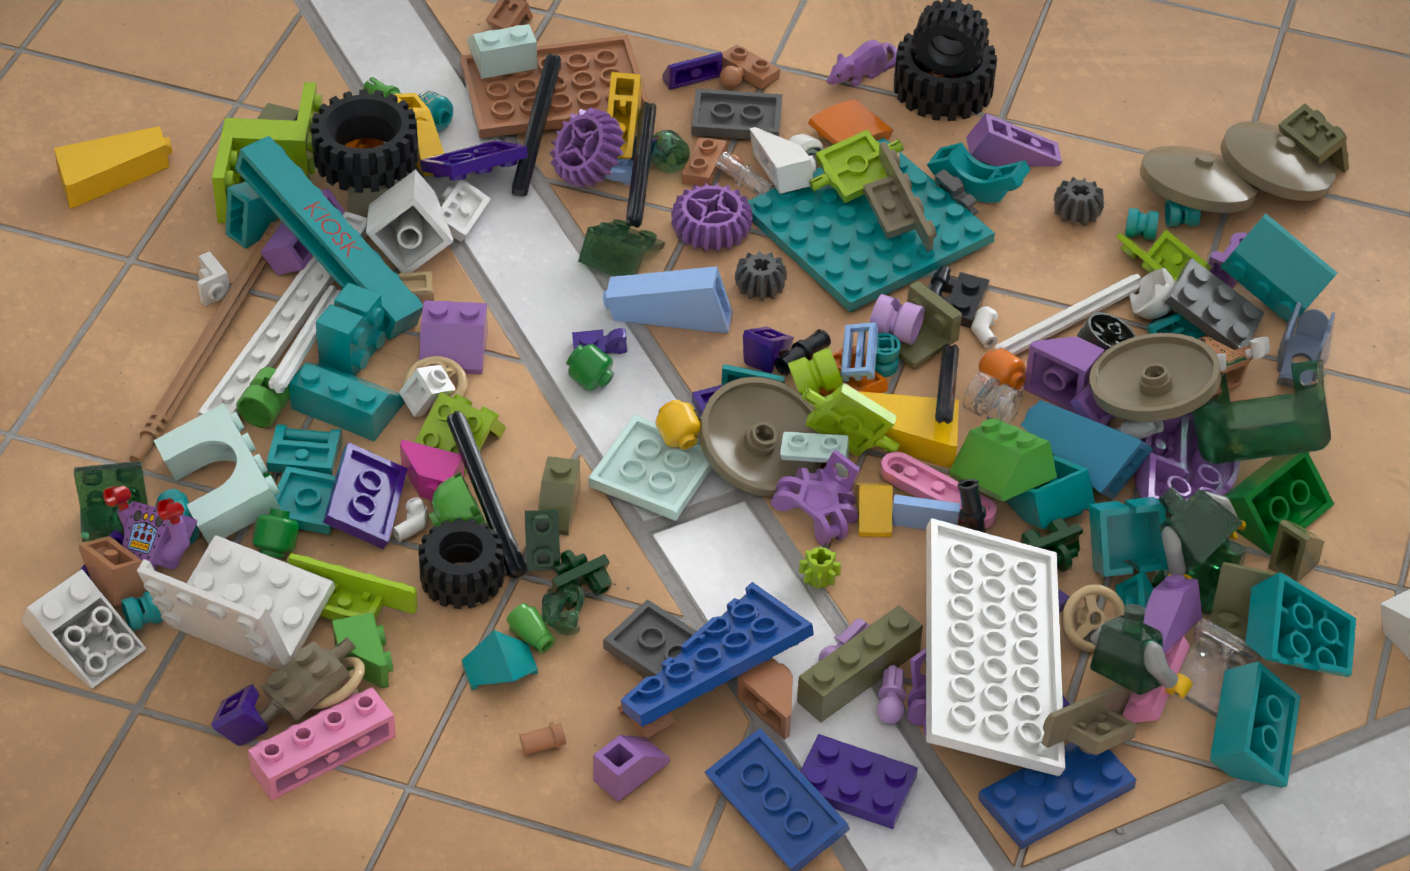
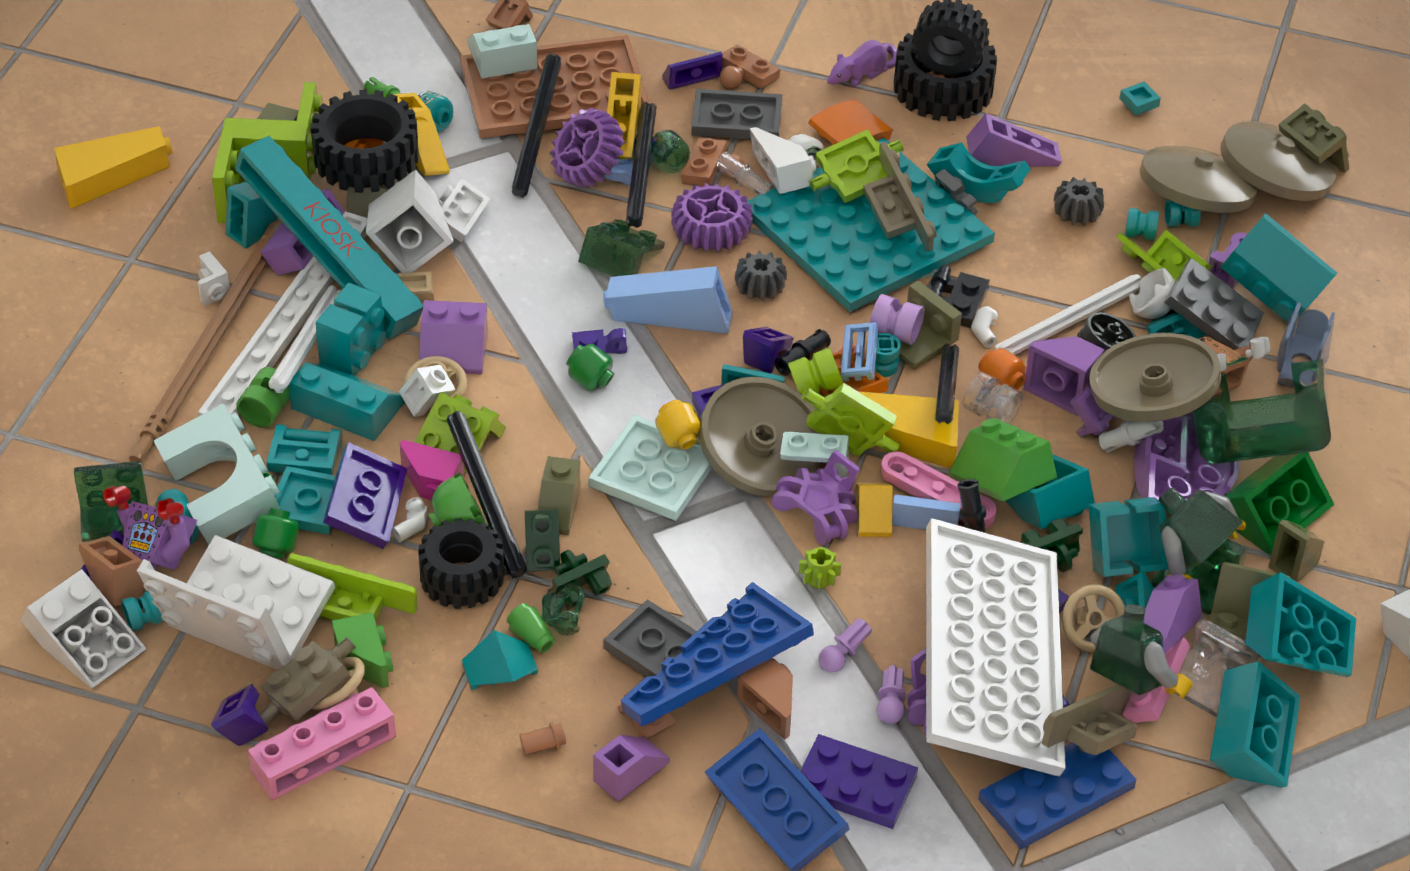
(474, 159): dark purple plate -> none
(859, 663): olive brick -> none
(1105, 452): dark azure slope -> none
(1140, 98): none -> teal plate

